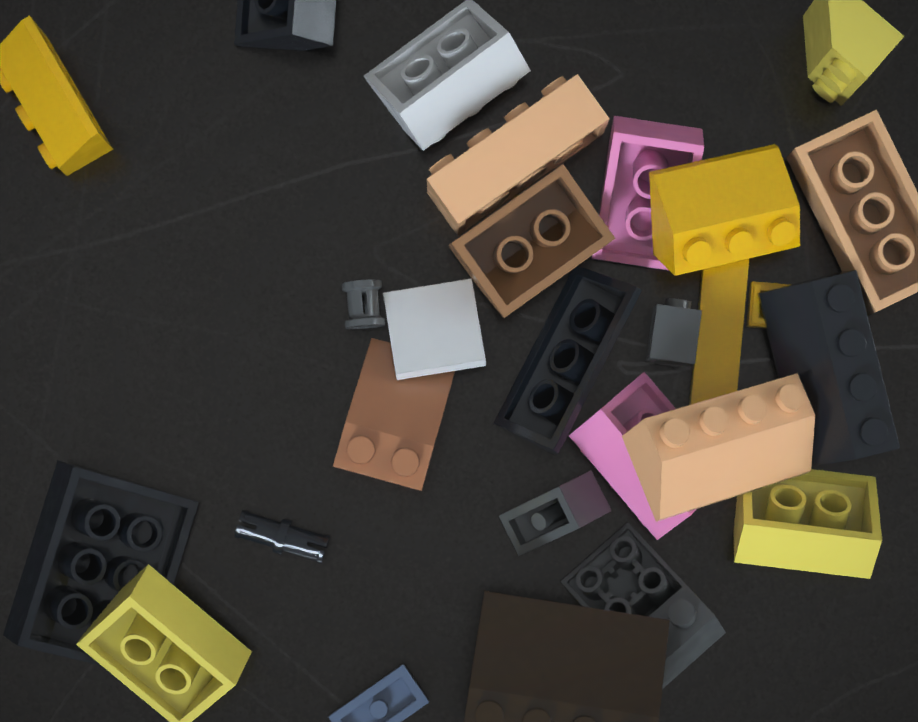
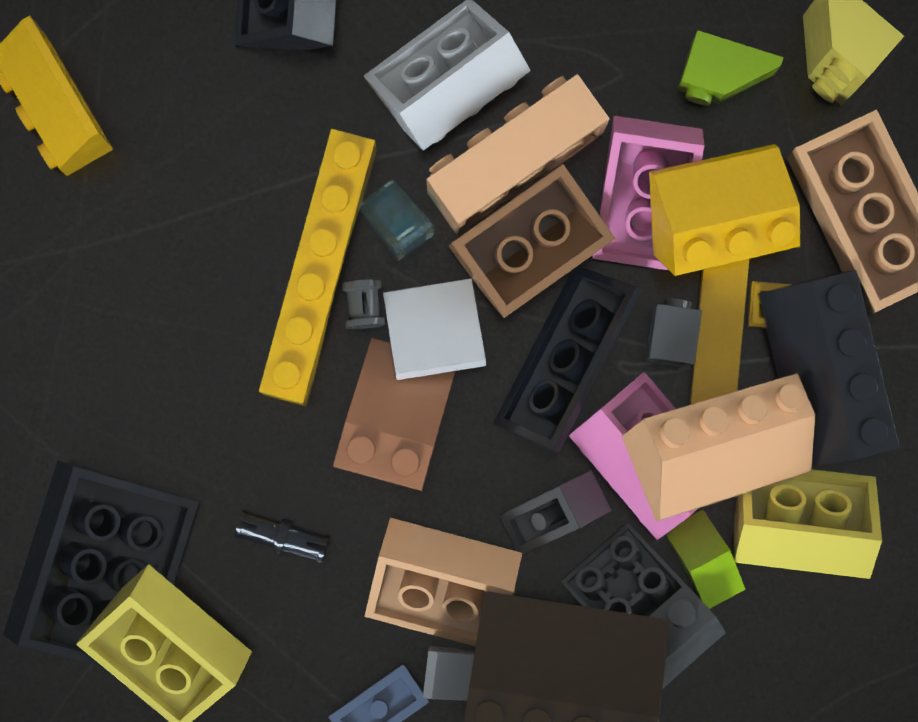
(318, 267): none -> yellow arch
(396, 219): none -> clear light blue slope
(437, 580): none -> light nougat slope
(448, 673): none -> light grey slope
(705, 559): none -> lime slope
(723, 69): none -> lime slope

